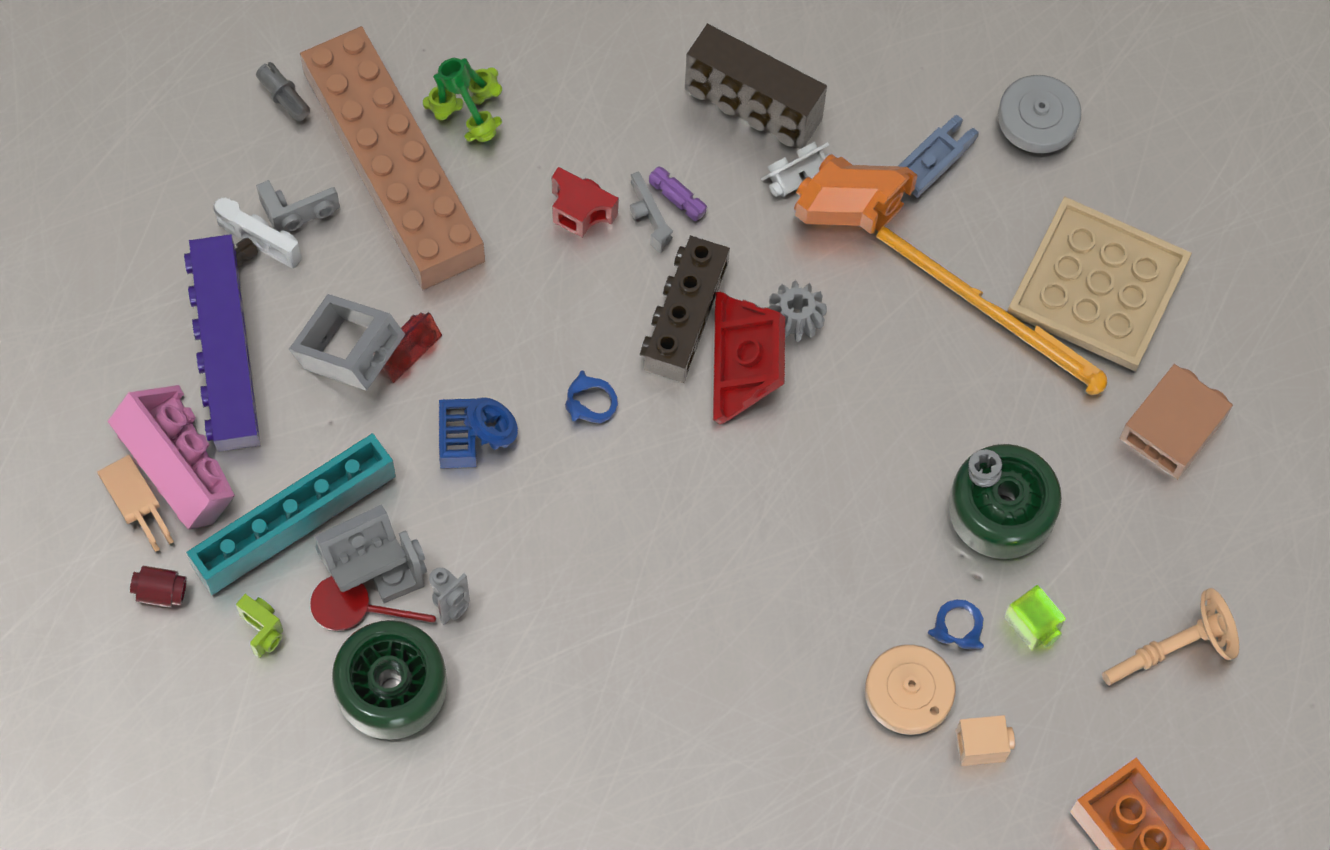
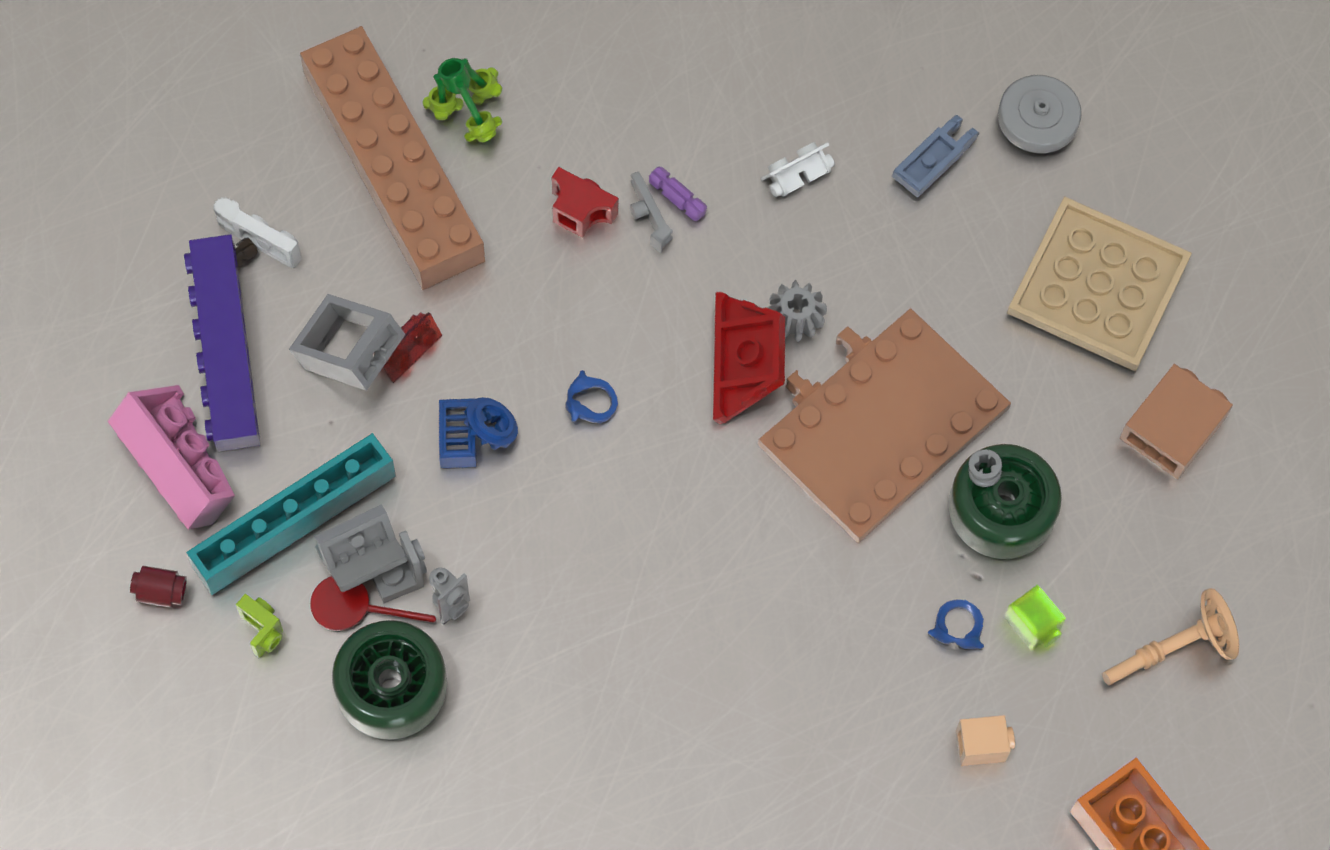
(133, 496): light nougat arm -> none
(283, 91): flat silver axle -> none
(292, 216): light grey bracket -> none
(686, 308): dark brown brick -> none
(754, 87): dark brown brick -> none
(853, 194): orange brick -> none
(881, 422): none -> nougat hinge
(910, 689): light nougat wheel -> none
(1038, 338): light orange bar -> none

